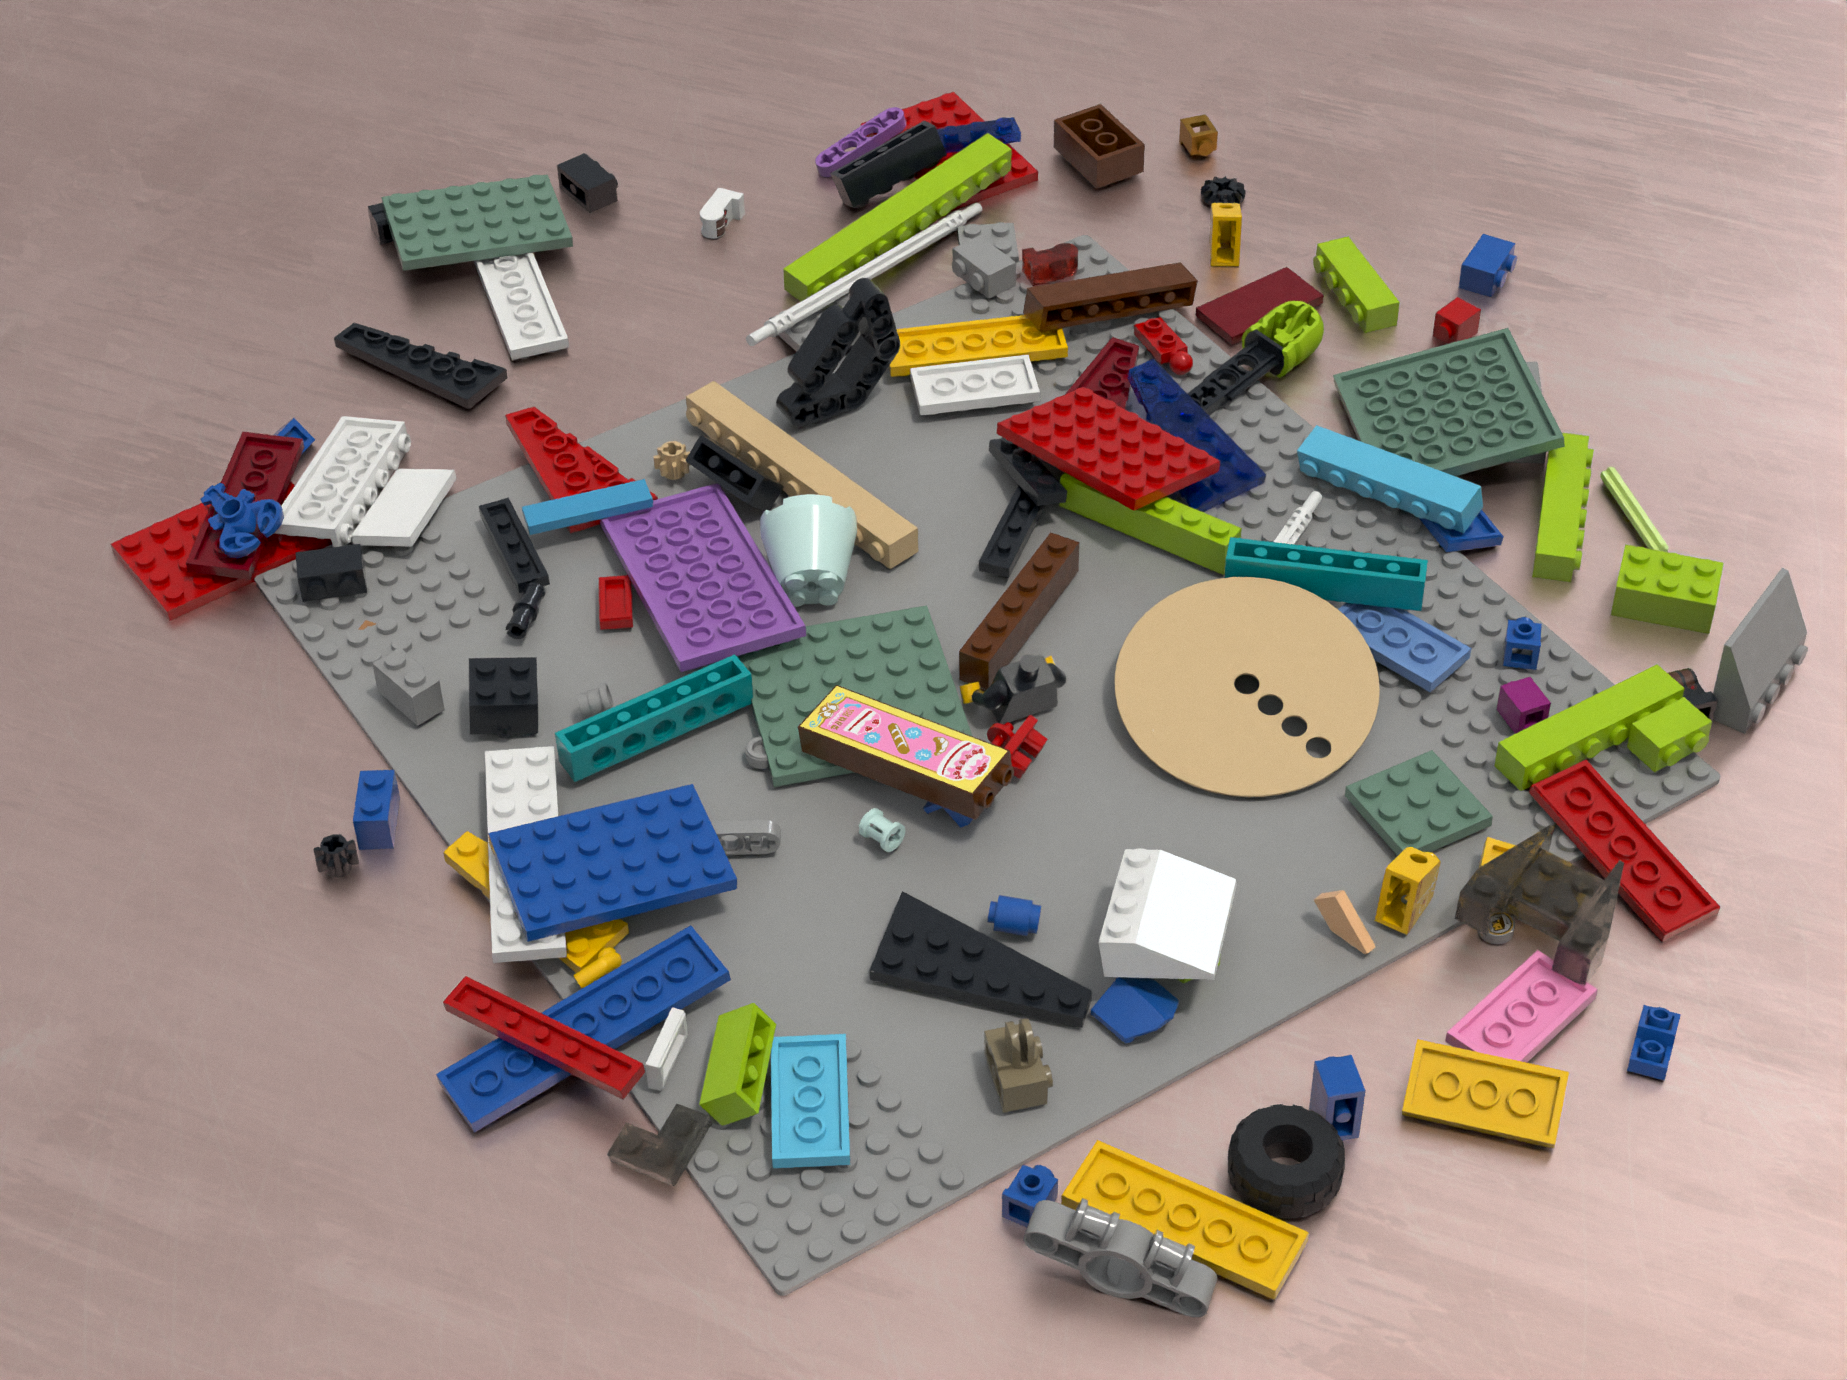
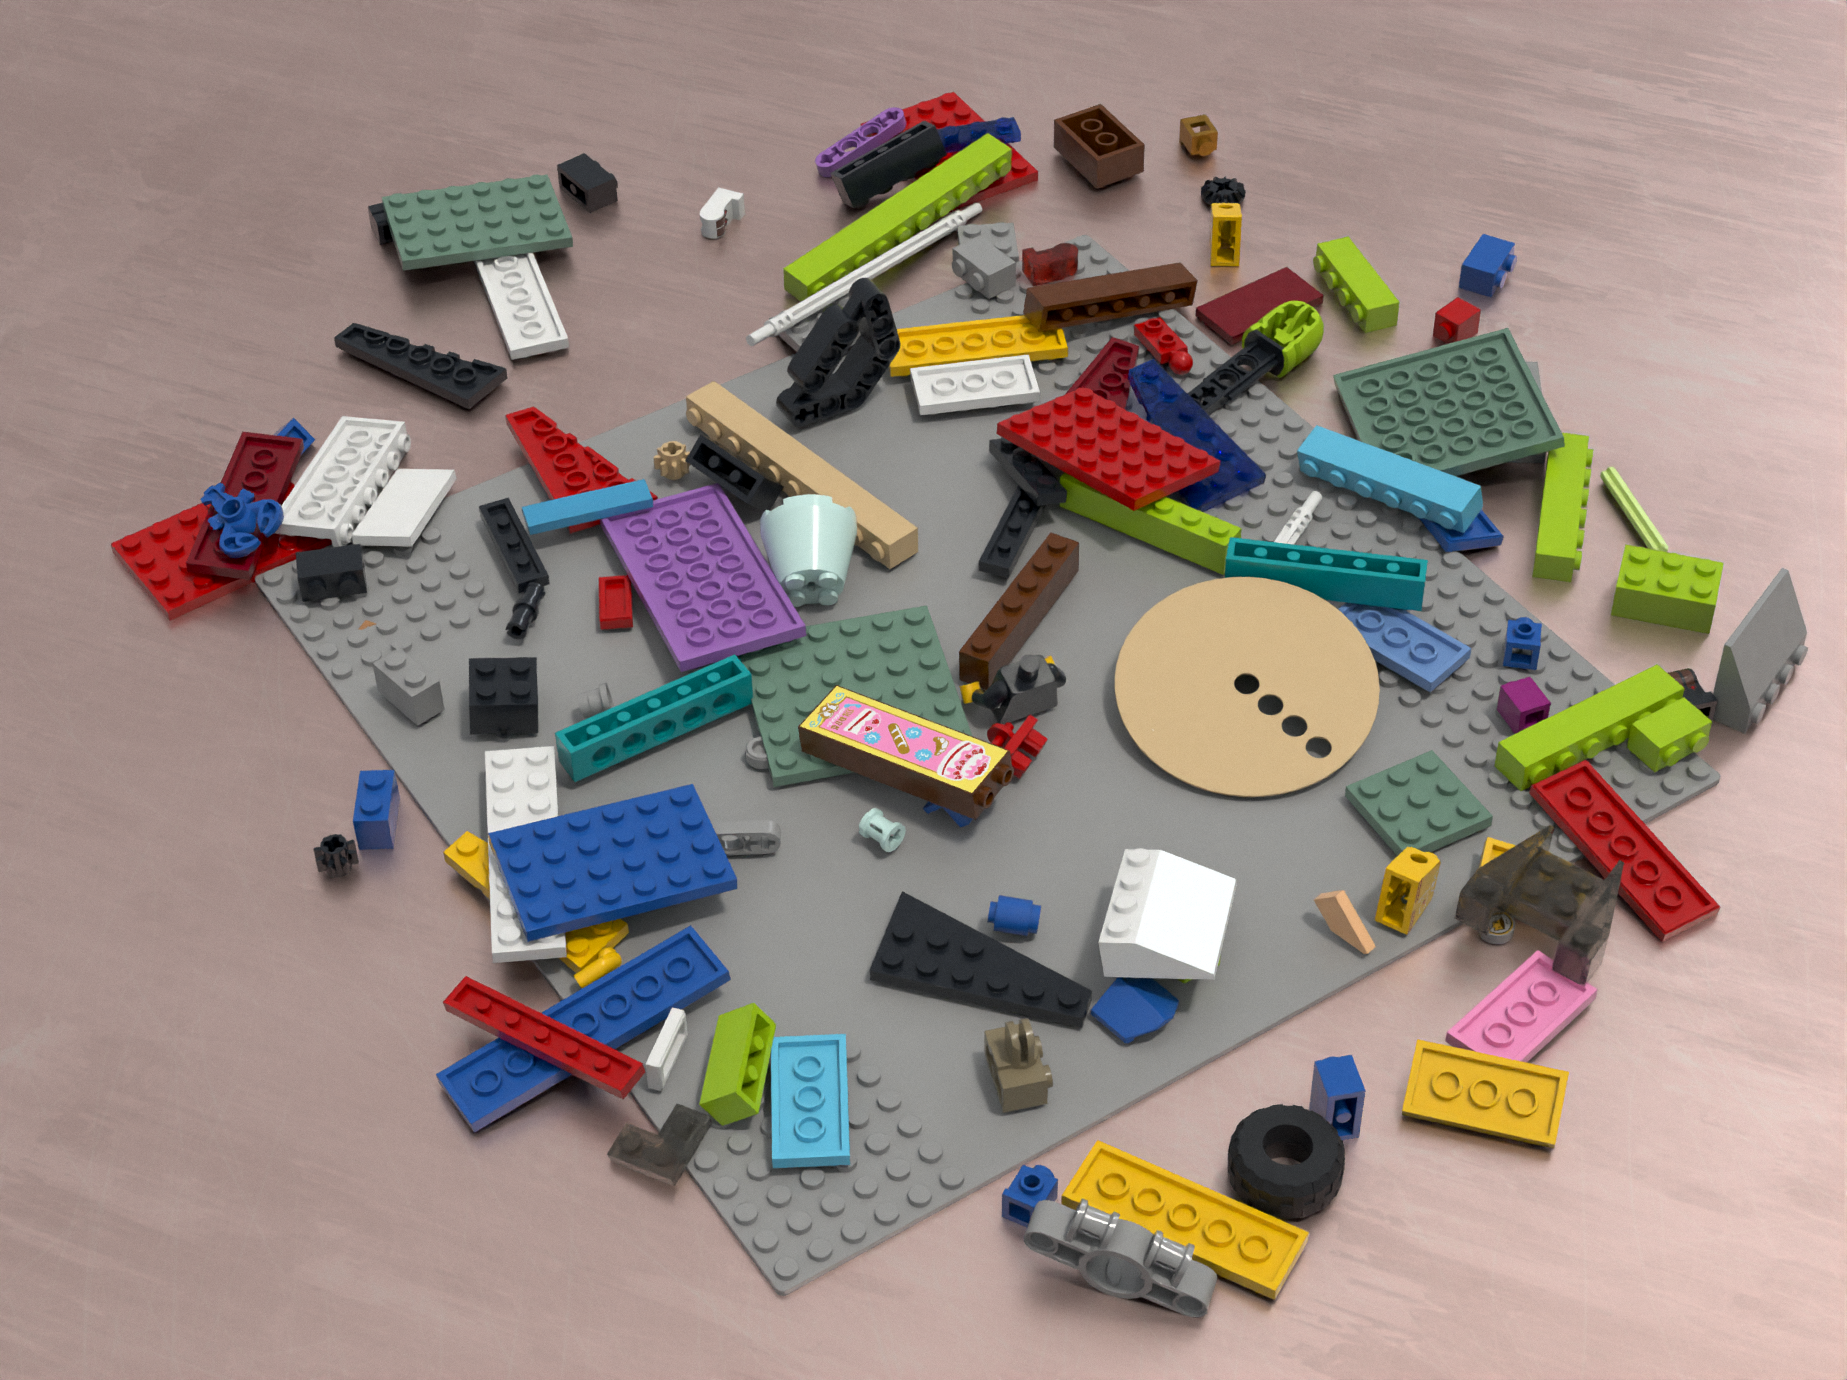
(1654, 1042): blue slope -> none

